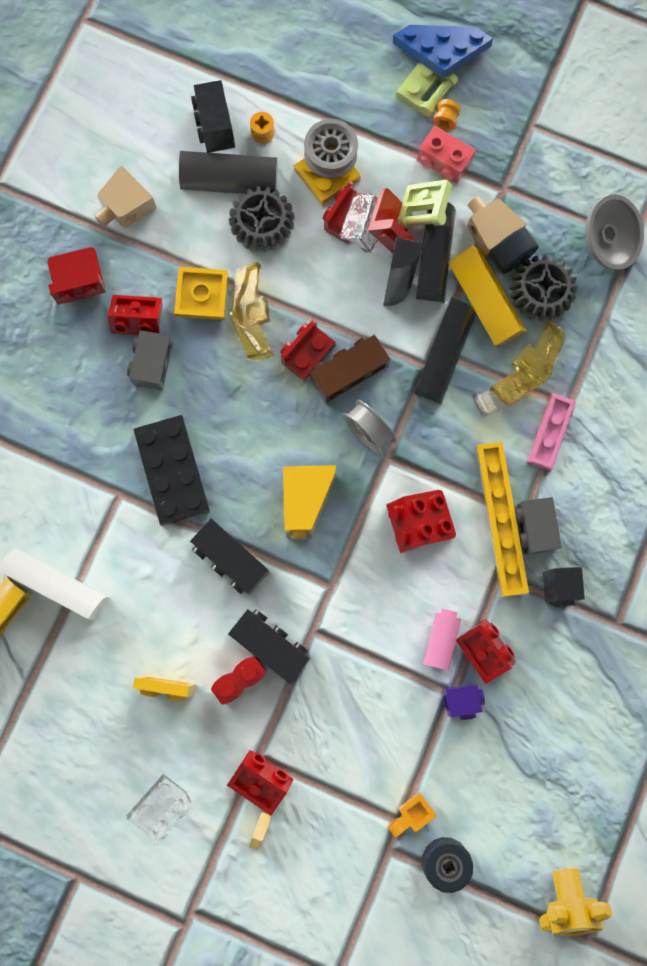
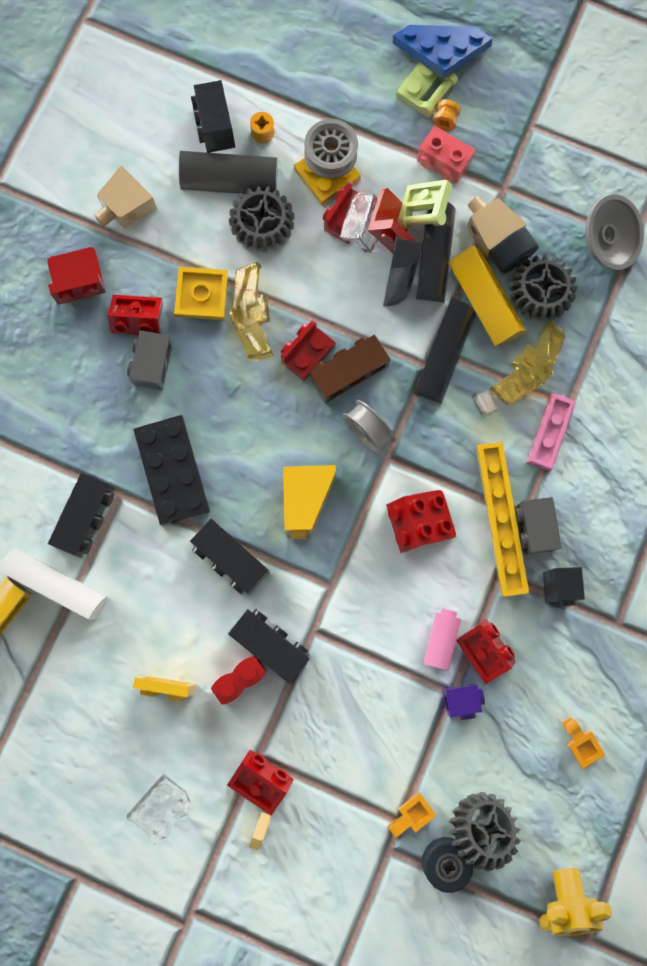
(82, 516): none -> black brick
(478, 836): none -> dark grey gear
(584, 745): none -> light orange plate

